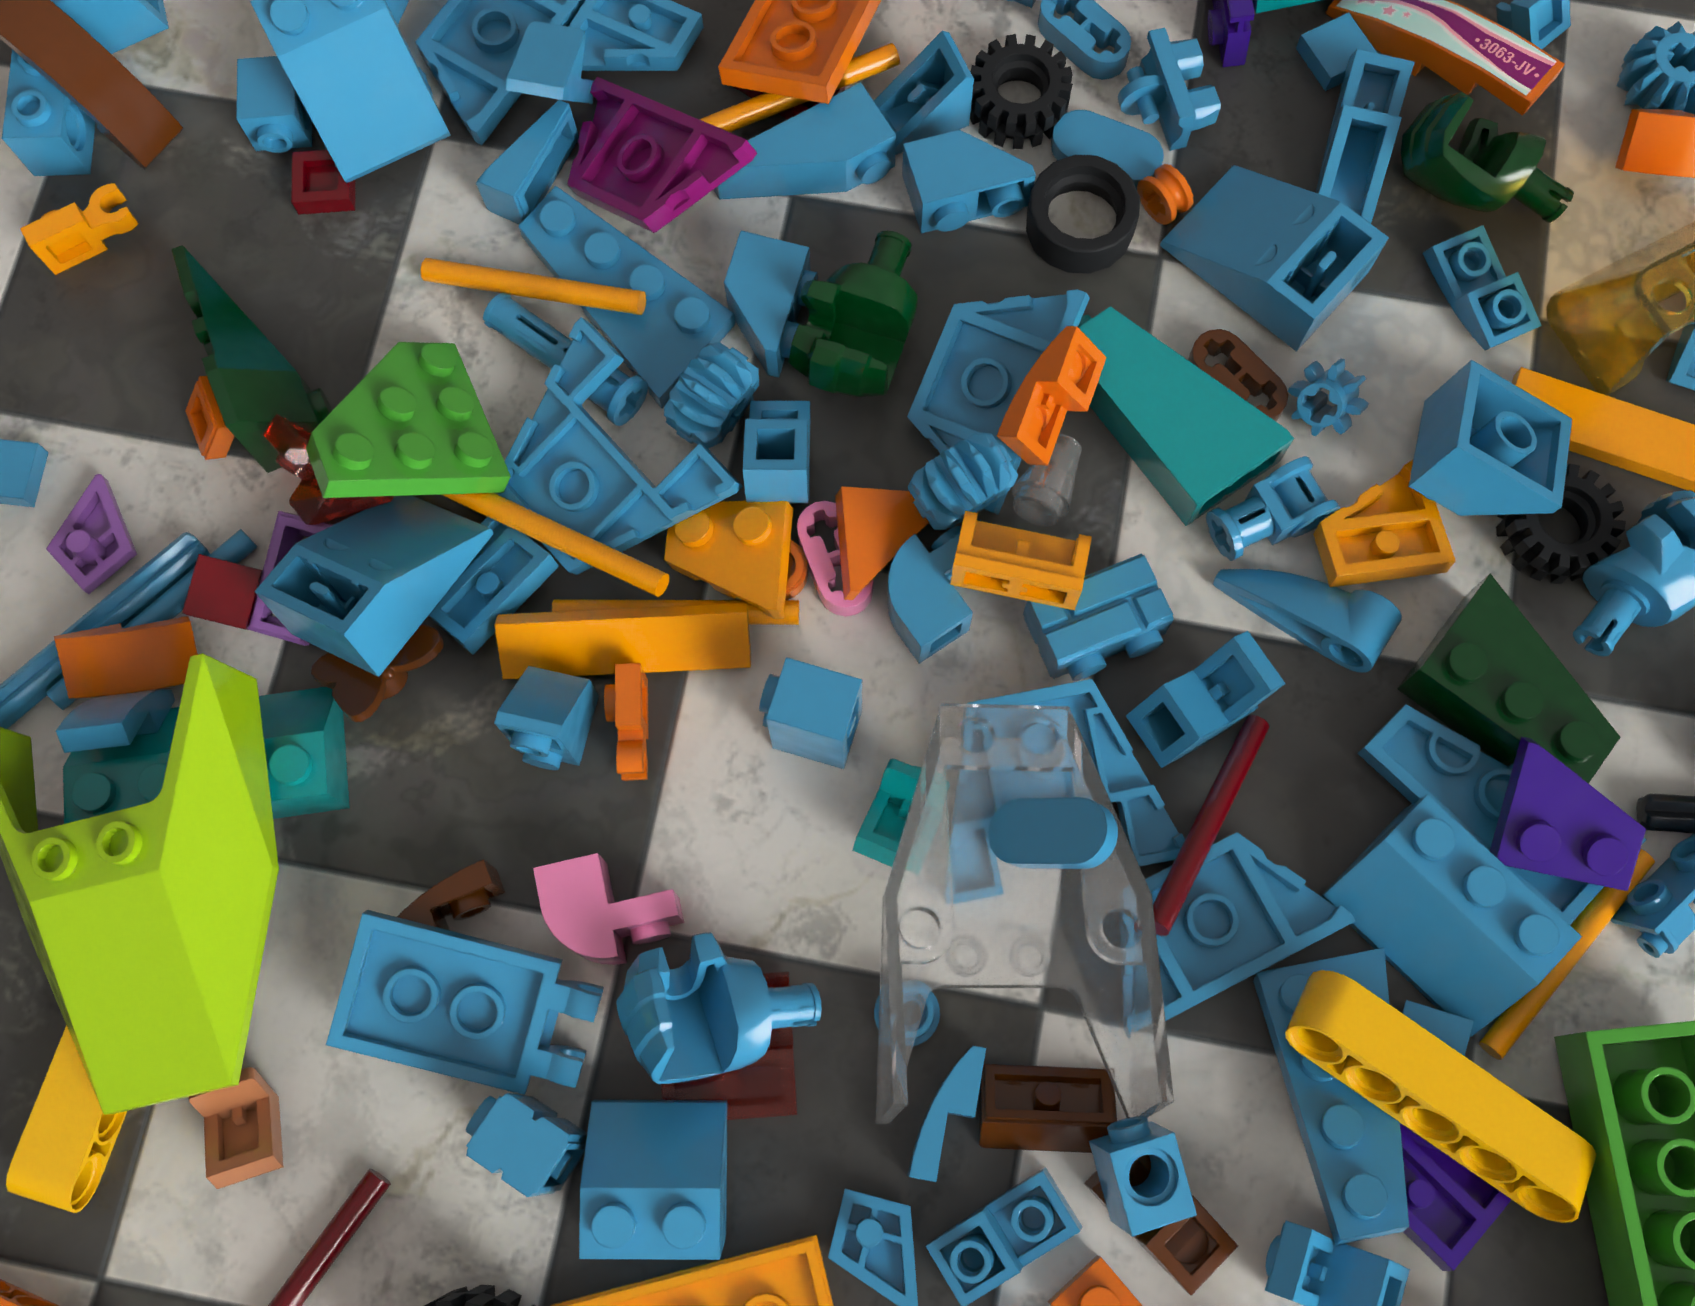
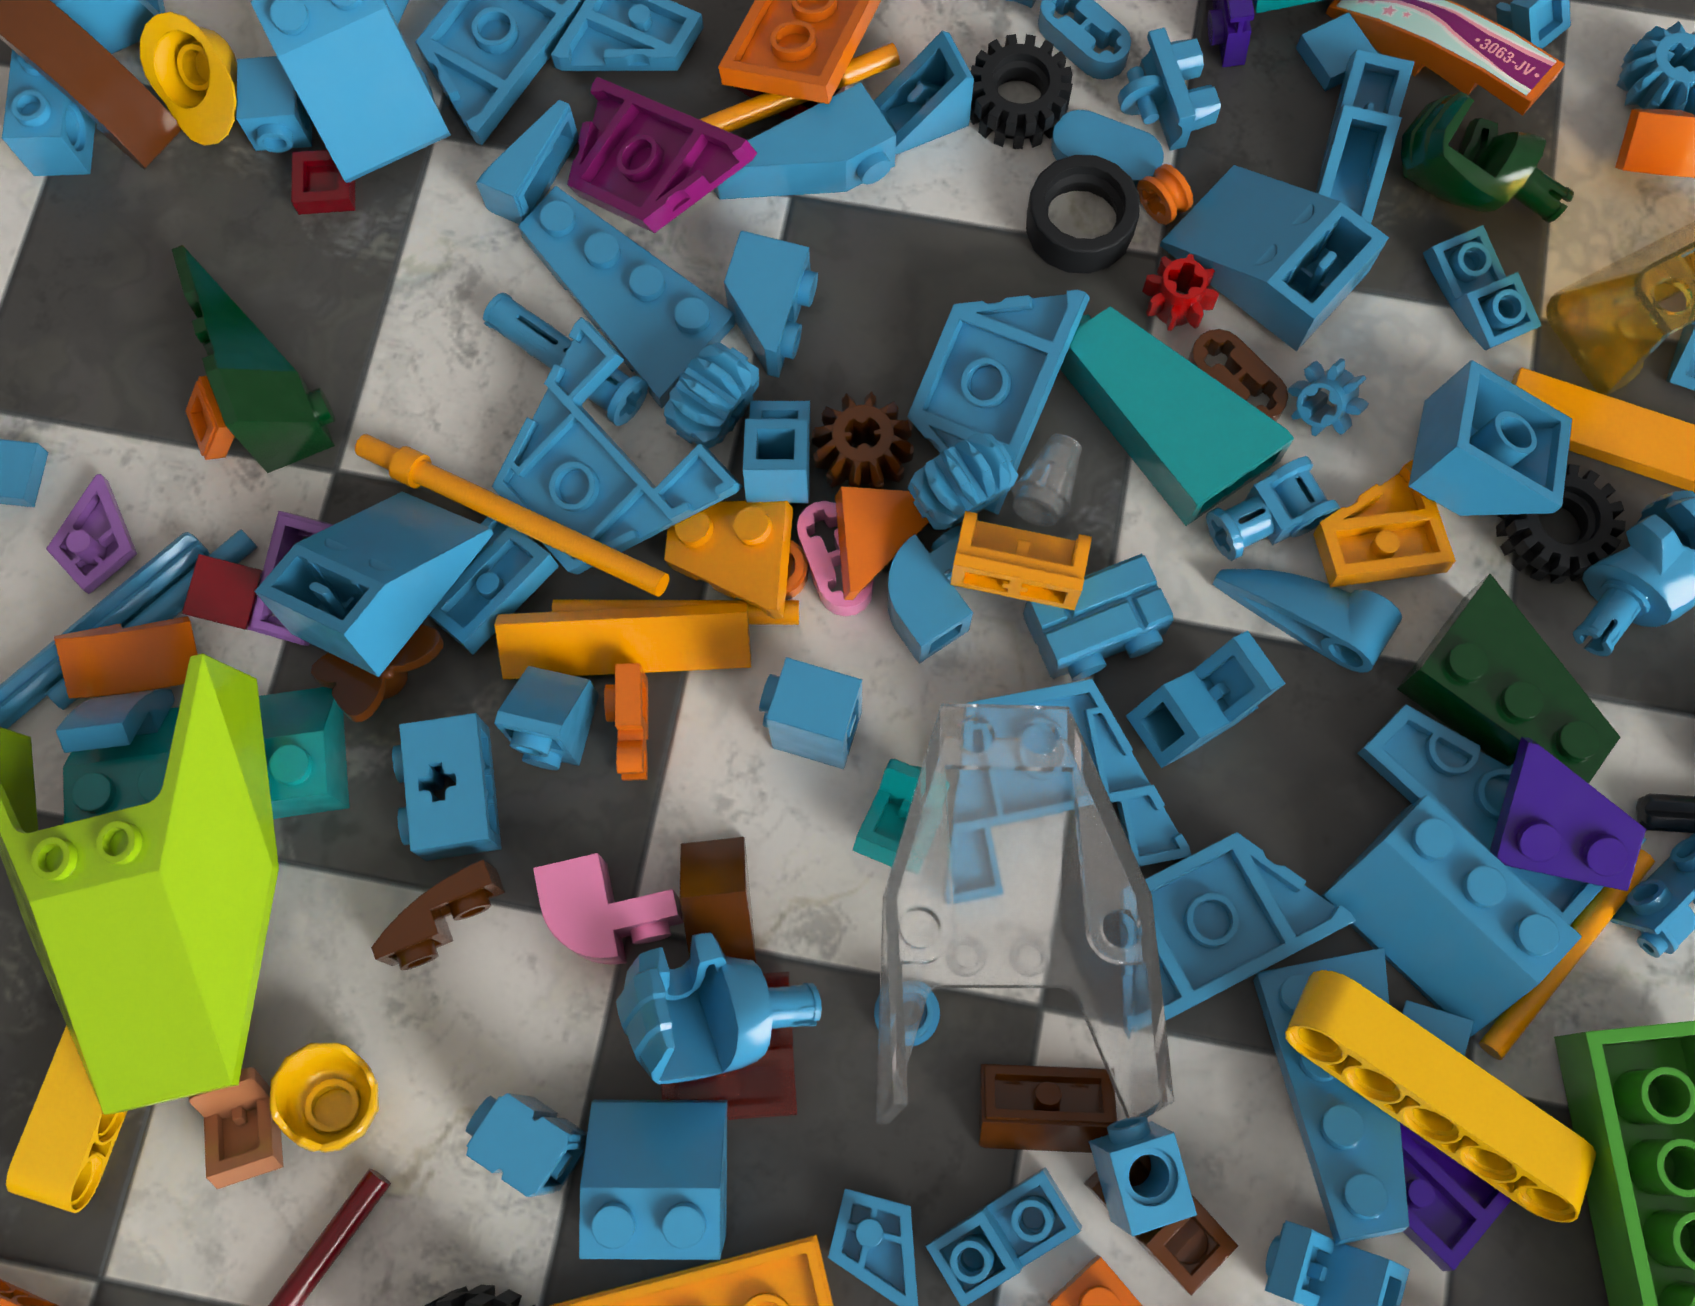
(73, 235): light orange plate -> none
(192, 75): none -> yellow piece
(307, 499): clear red slope -> none
(324, 1097): none -> yellow hair
(409, 431): bright green plate -> none
(458, 1005): dark azure tile -> none
(469, 814): none -> dark azure brick
(534, 286): light orange bar -> none
(550, 64): dark azure slope -> none
(718, 895): none -> reddish brown slope
(857, 322): dark green piece -> none
(859, 426): none -> reddish brown gear
(955, 1096): dark azure slope -> none
(962, 180): dark azure slope -> none
(1053, 833): dark azure tile -> none
(1057, 383): orange slope -> none
(1183, 276): none -> red gear
(1208, 823): dark red bar -> none

